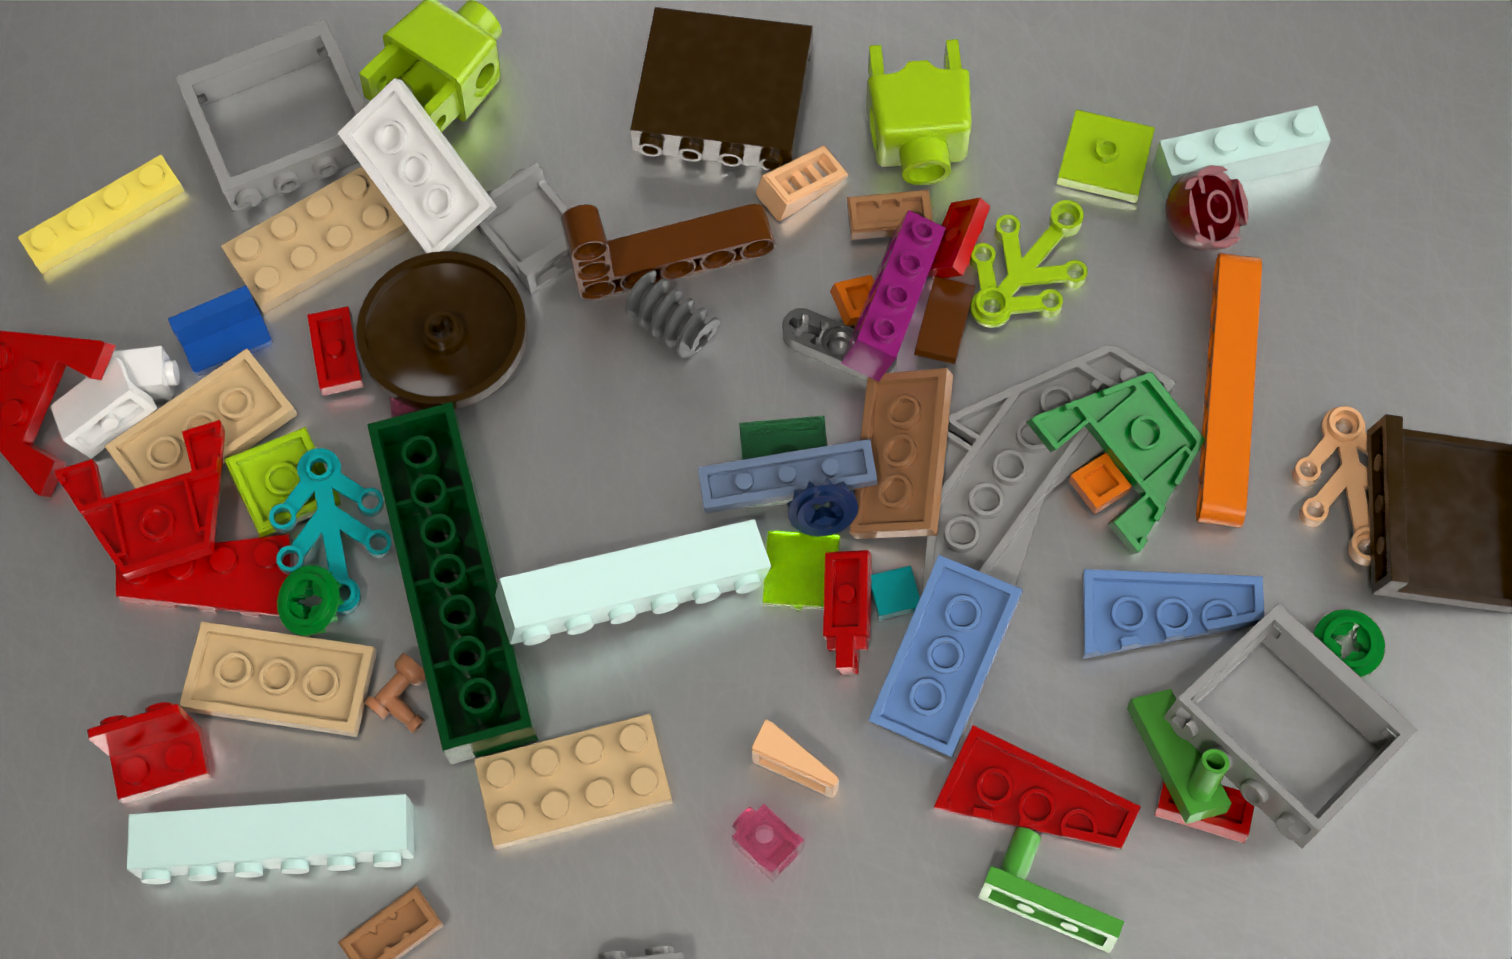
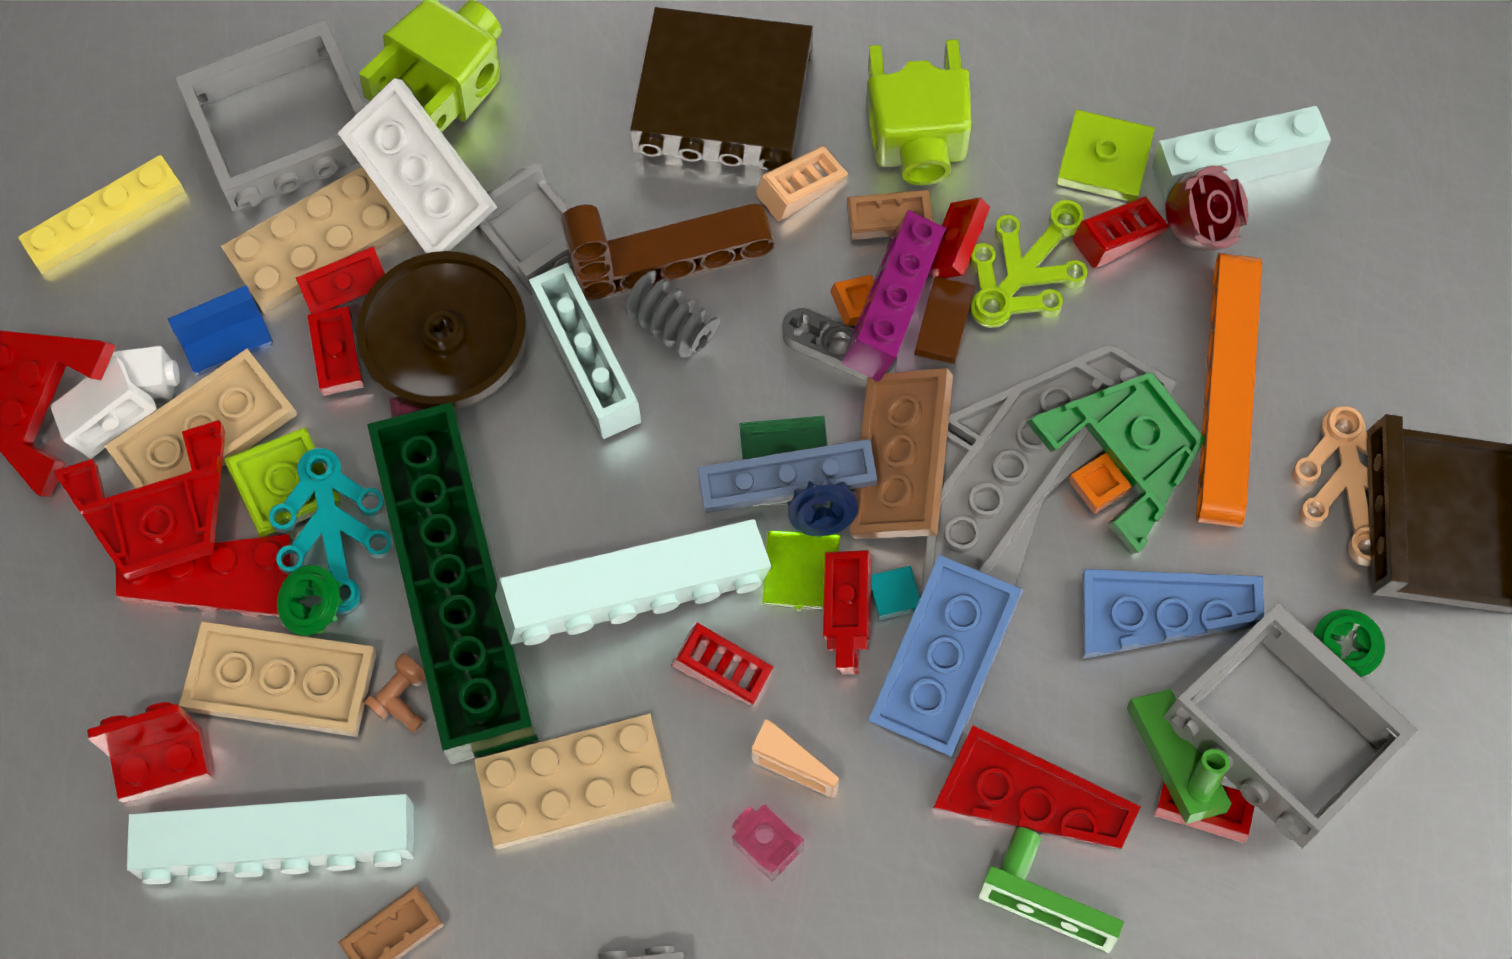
(341, 281): none -> red plate
(585, 351): none -> light aqua brick
(714, 642): none -> red slope
(1101, 248): none -> red slope

